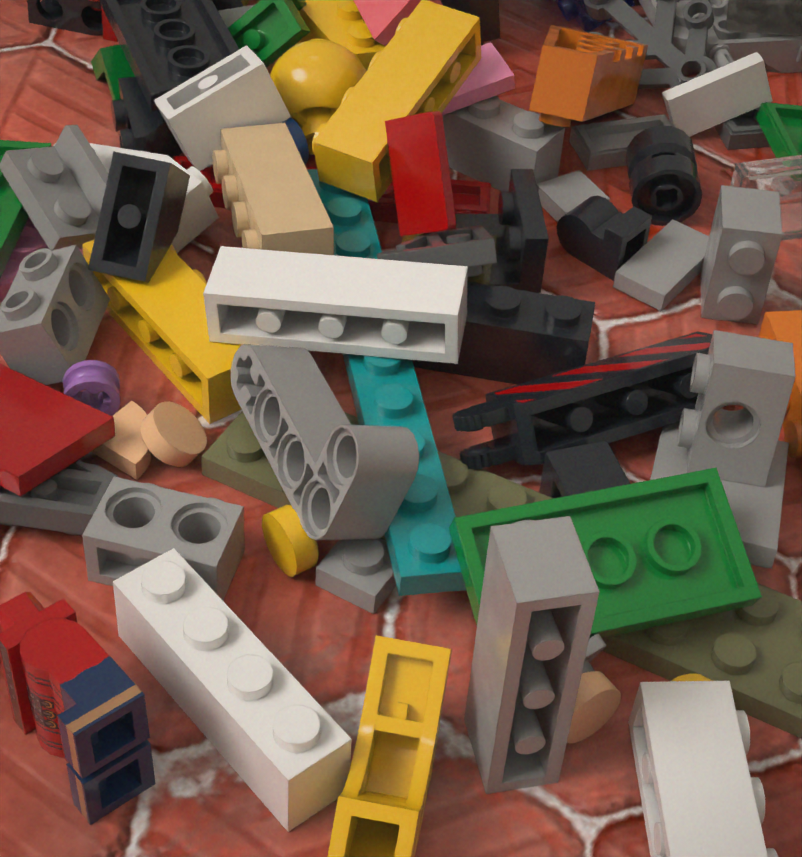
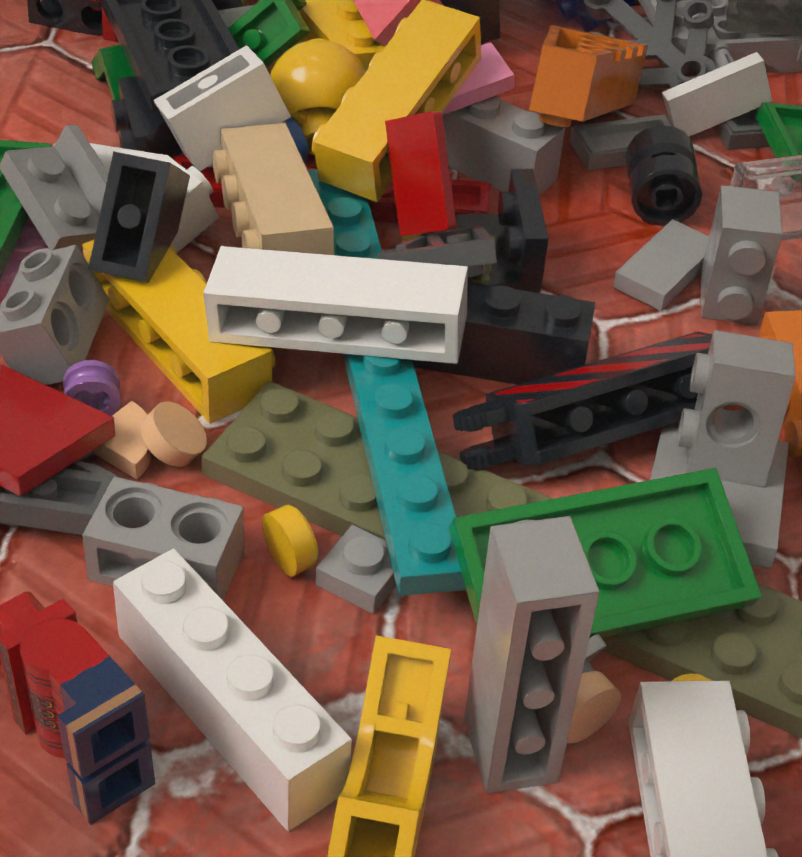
(334, 473): light grey beam -> none
(566, 192): light grey tile -> none
(581, 470): black panel -> none
(602, 235): black leg -> none

